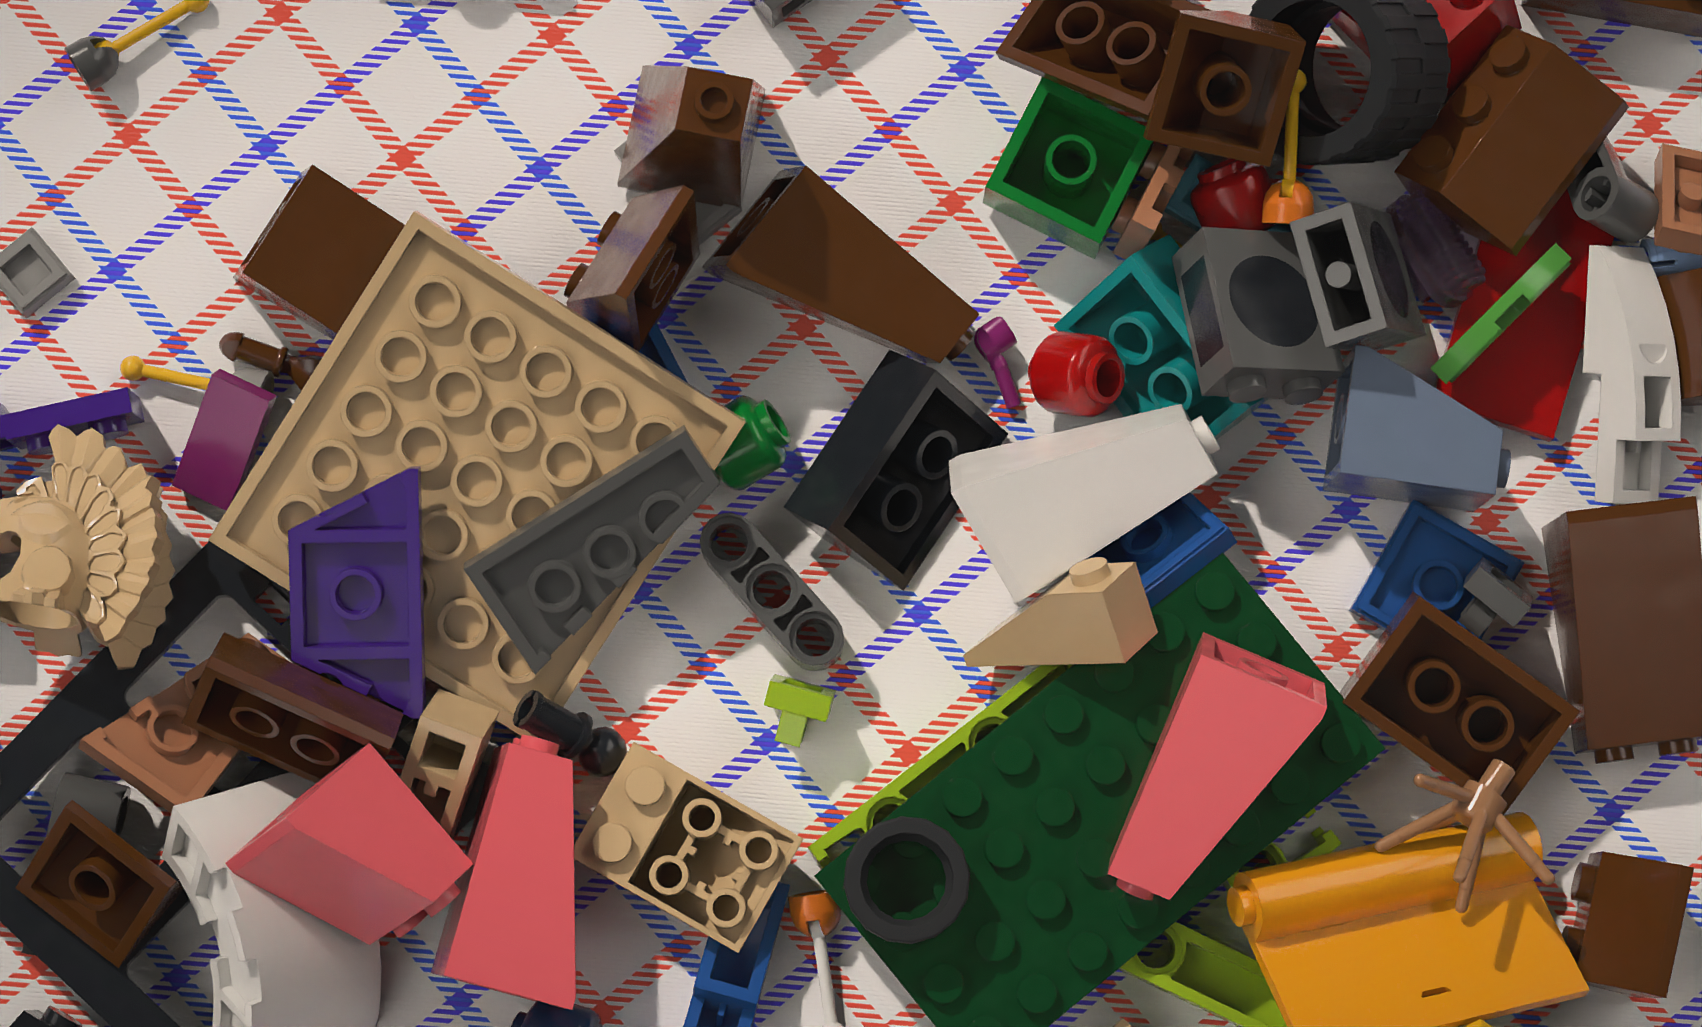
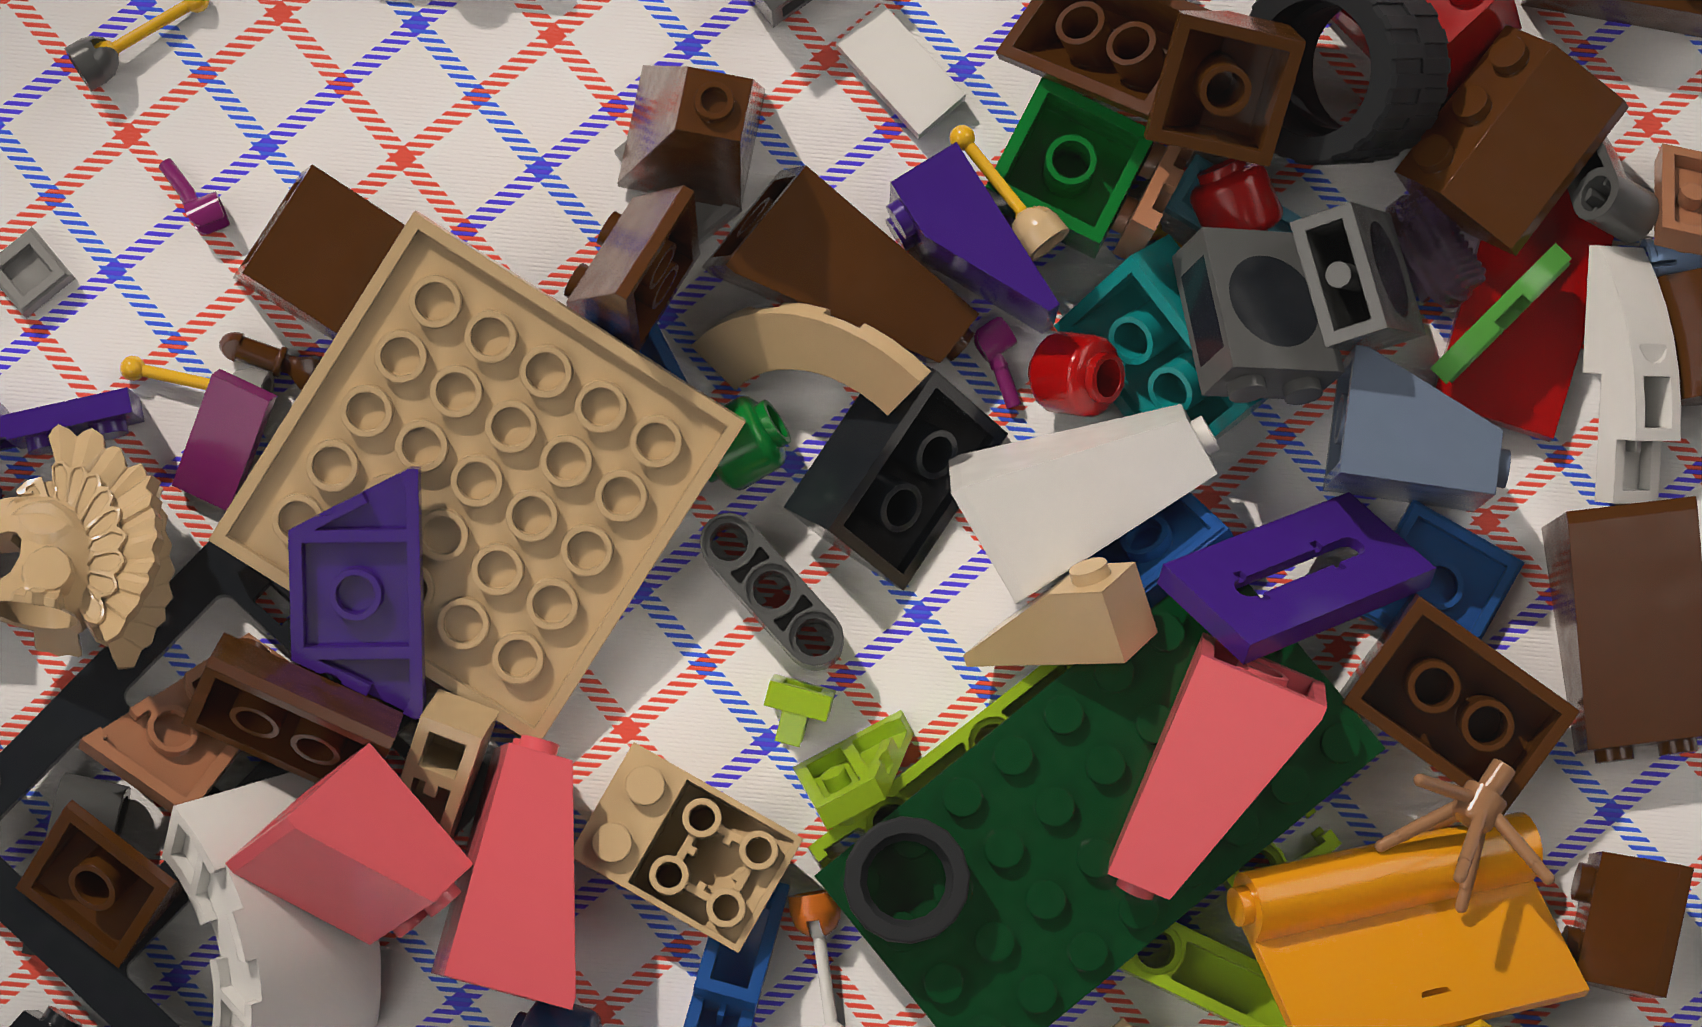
(204, 212): none -> magenta hand
(572, 557): dark grey wing -> none
(598, 749): black pin -> none
(811, 341): none -> tan tile
(855, 772): none -> lime wing
(900, 71): none -> white tile
(963, 235): none -> dark purple slope
(1037, 226): none -> hinge
(1258, 626): none -> dark purple piece
(1289, 197): hinge -> none
(1494, 596): dark grey tile -> none

